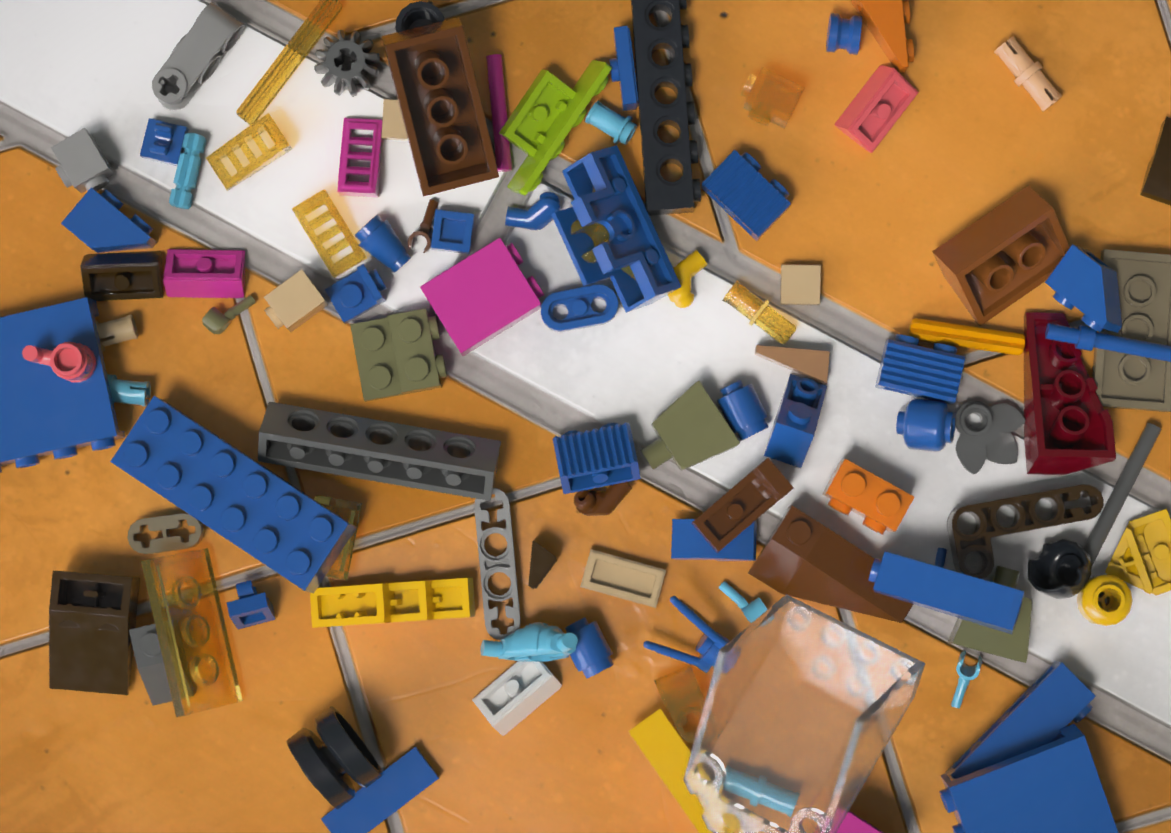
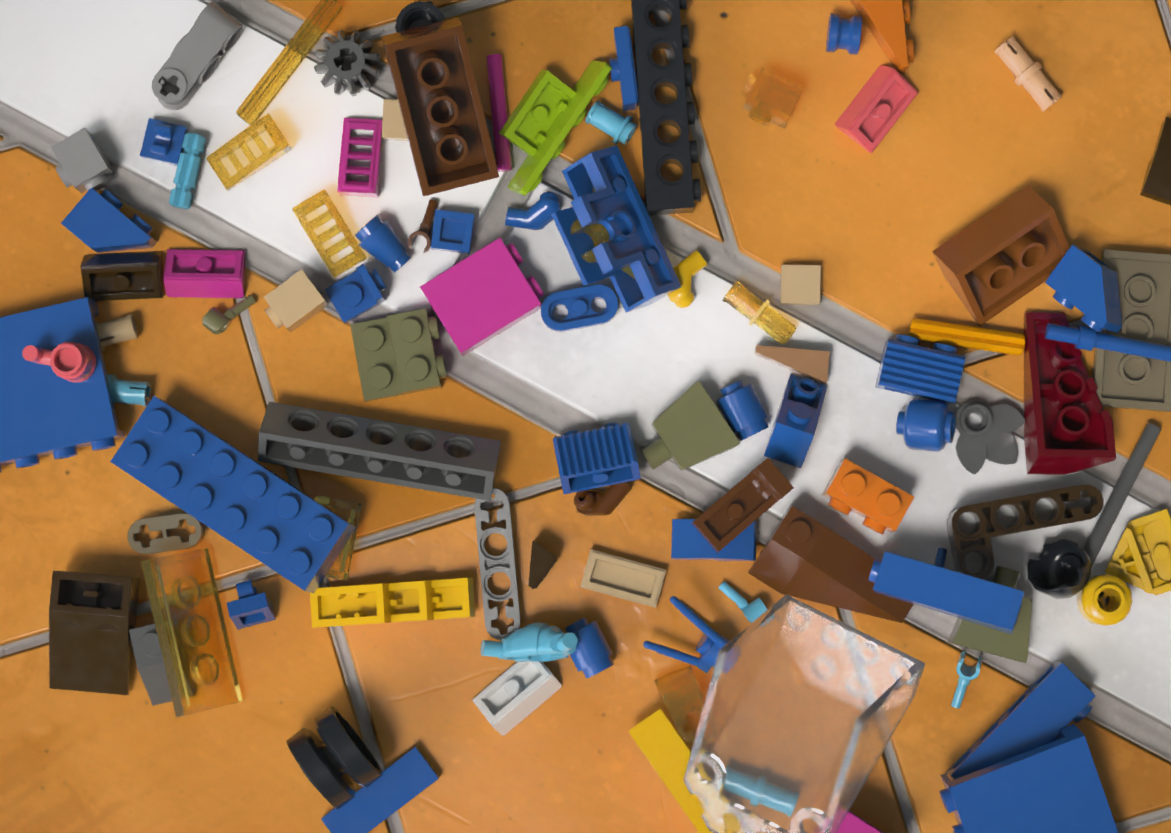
(747, 194): blue brick -> none

